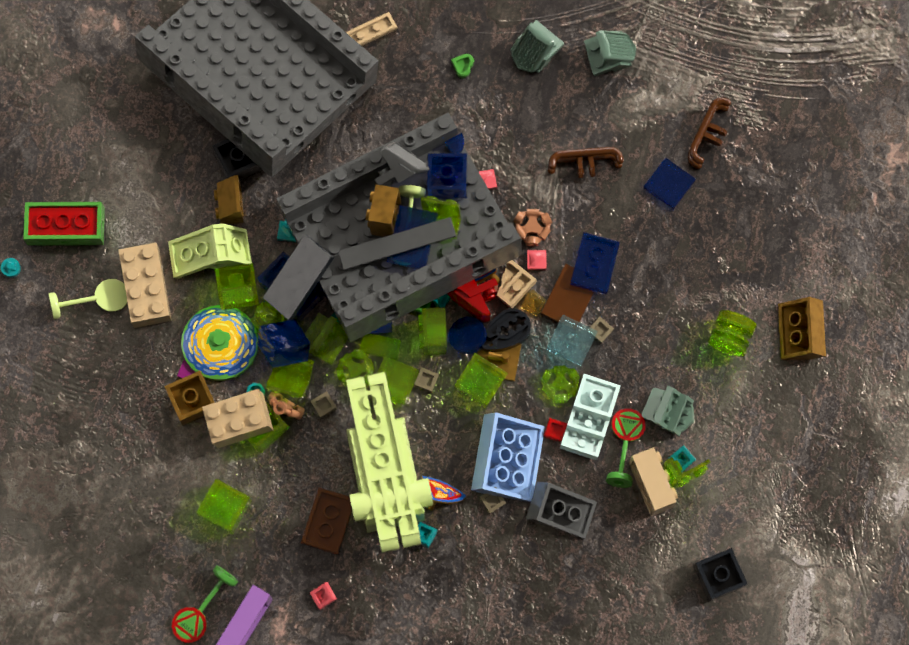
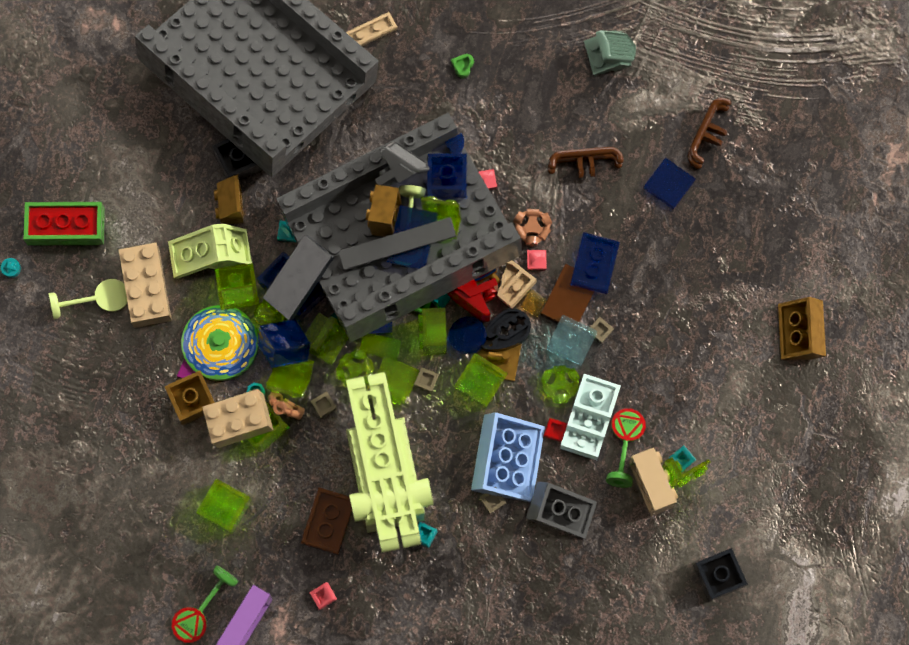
(443, 492): shield -> none
(535, 48): sand green piece -> none
(669, 410): sand green piece -> none
(732, 333): clear neon green wheel -> none

